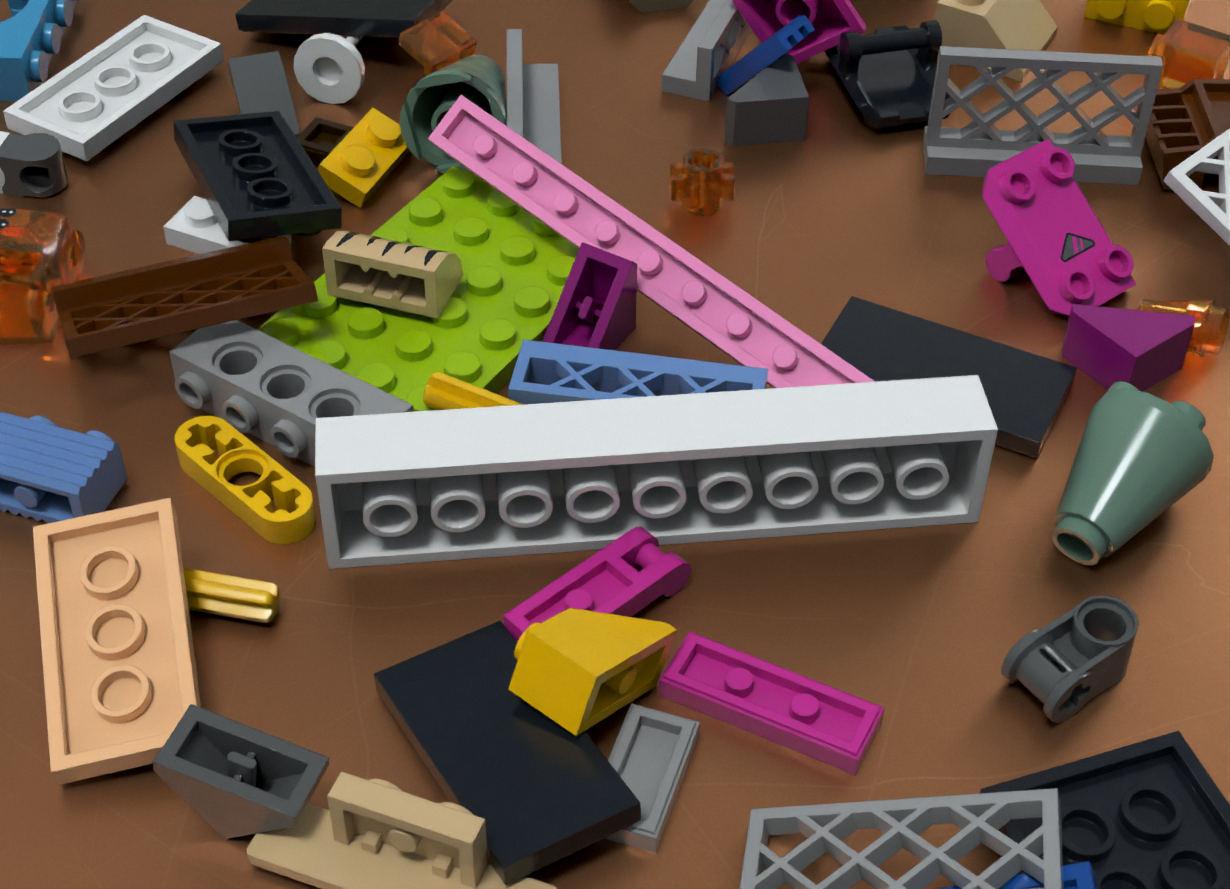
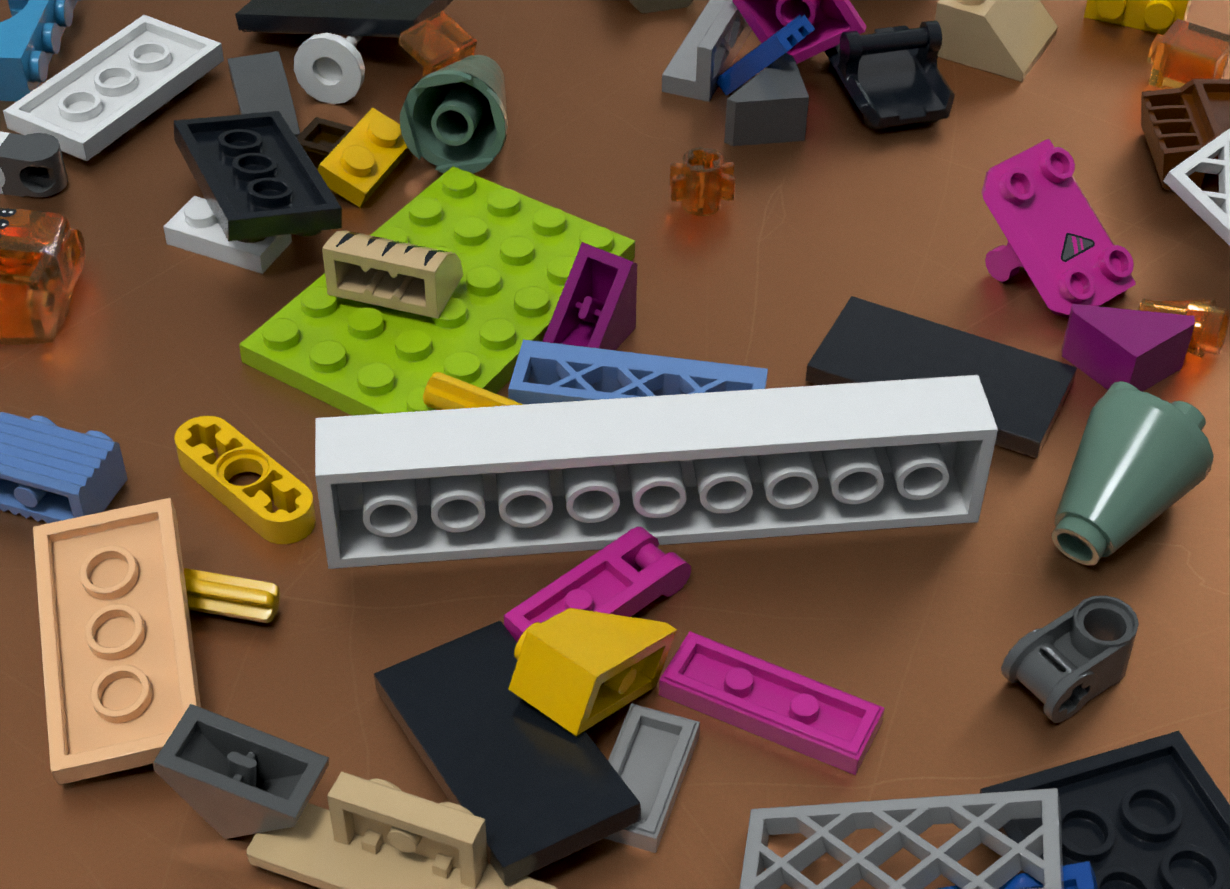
(180, 295): reddish brown fence -> none
(269, 386): light grey brick -> none
(533, 99): light grey fence -> none
(665, 271): bright pink plate -> none
(982, 146): light grey fence -> none

